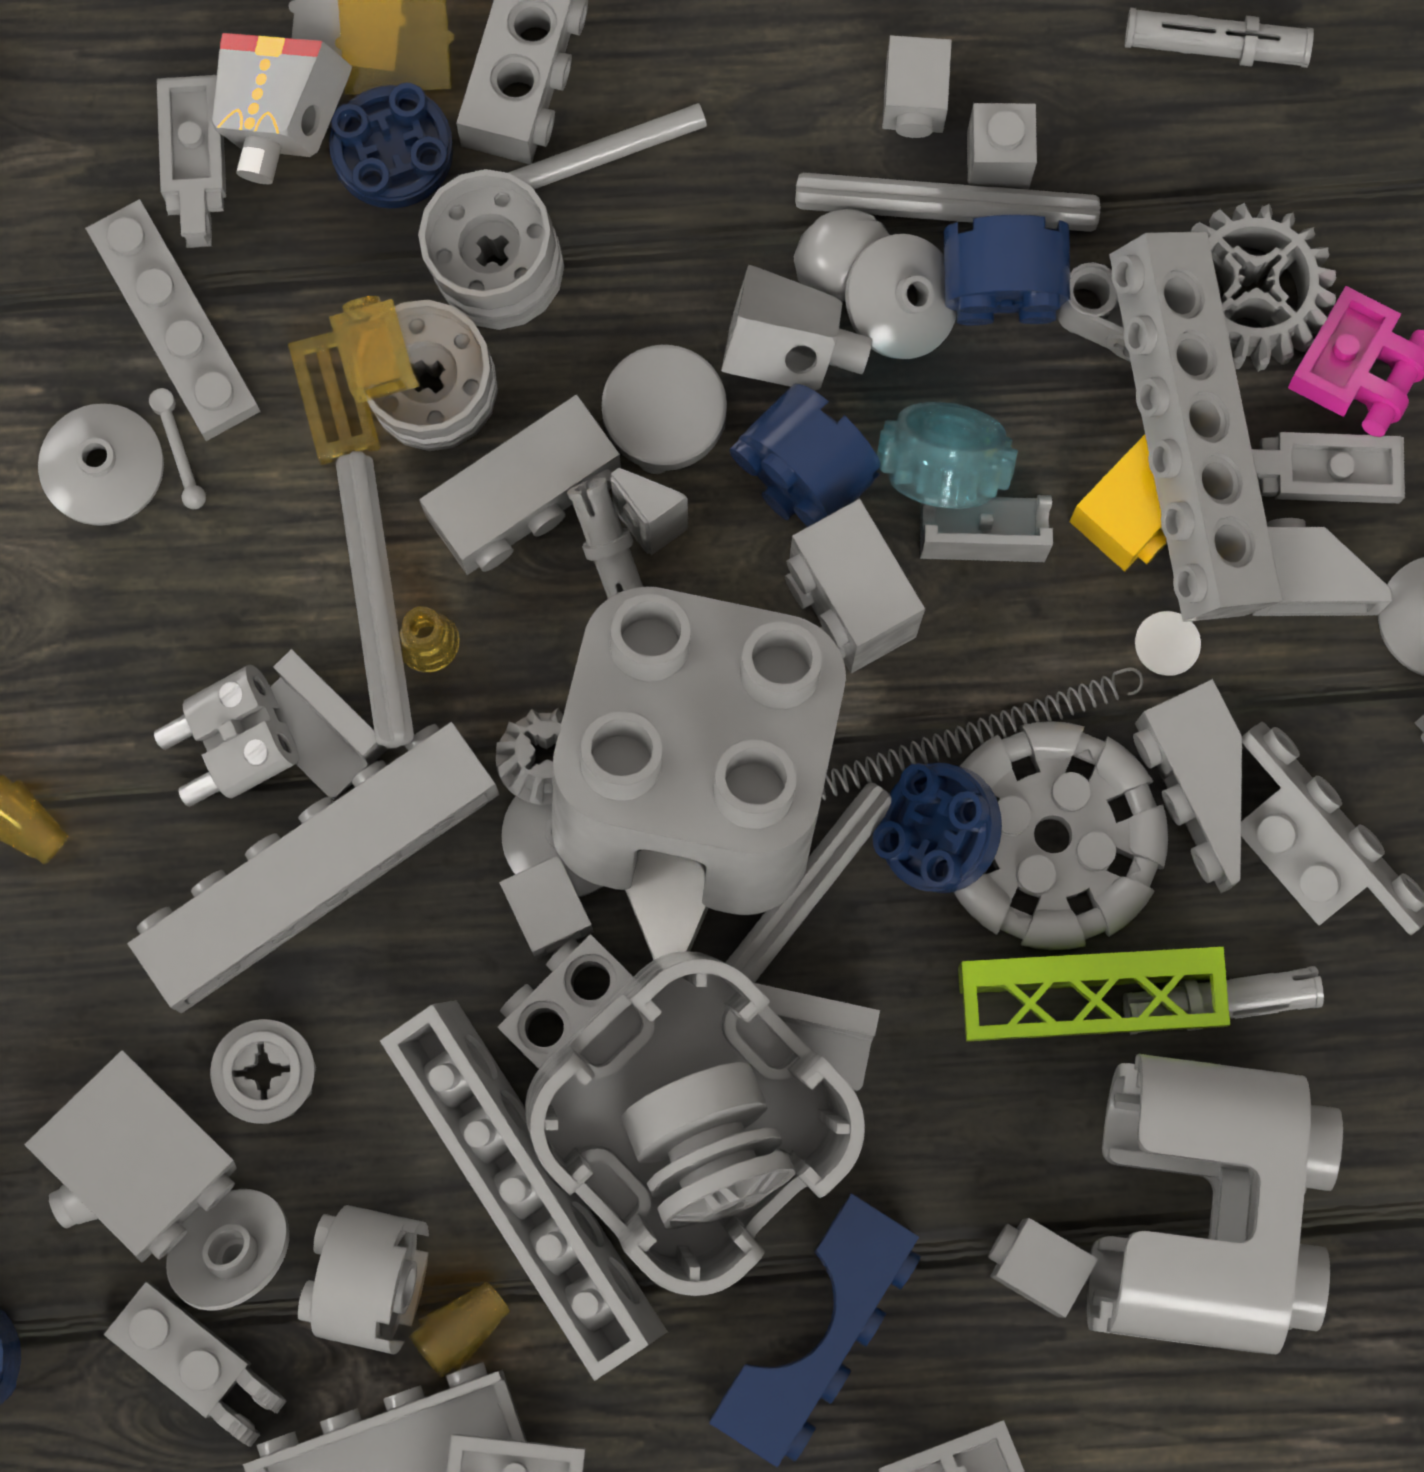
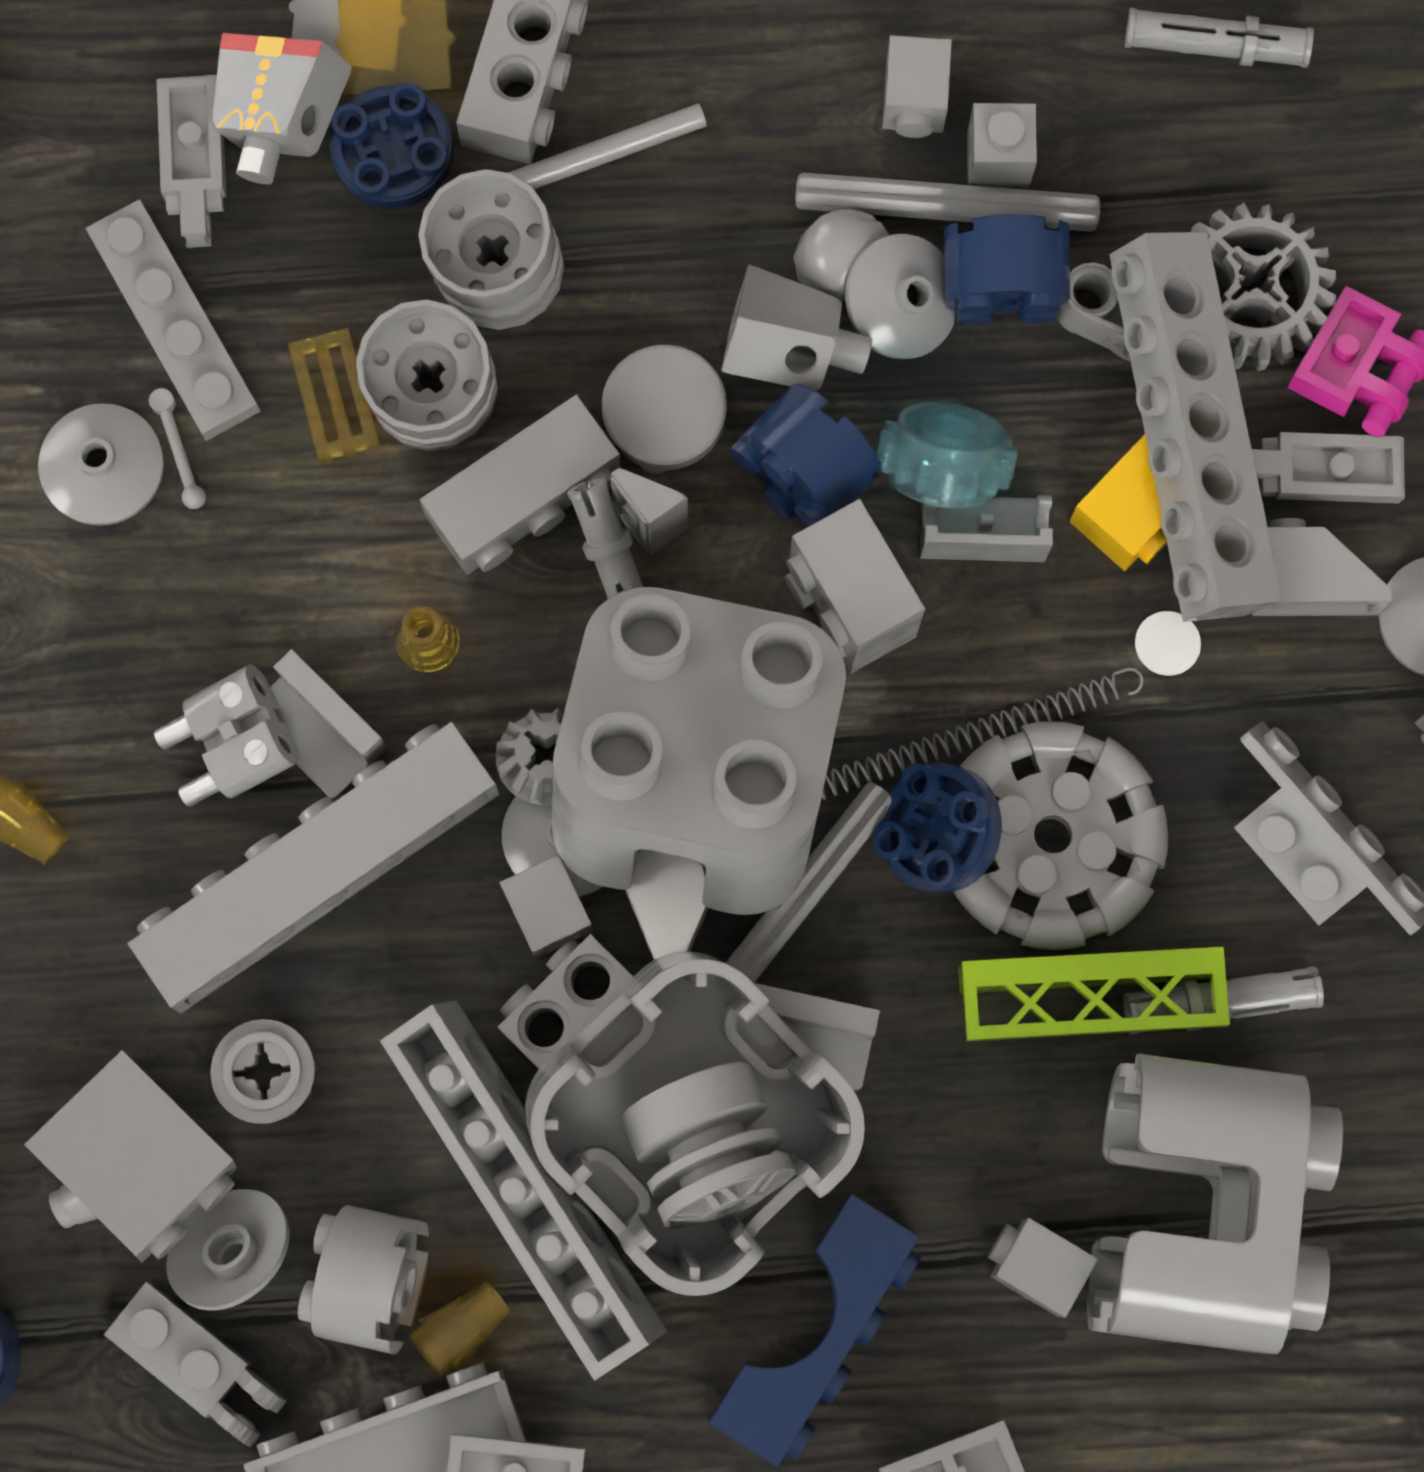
(373, 348): clear yellow brick -> none
(374, 600): light grey axle -> none
(1201, 764): light grey slope -> none

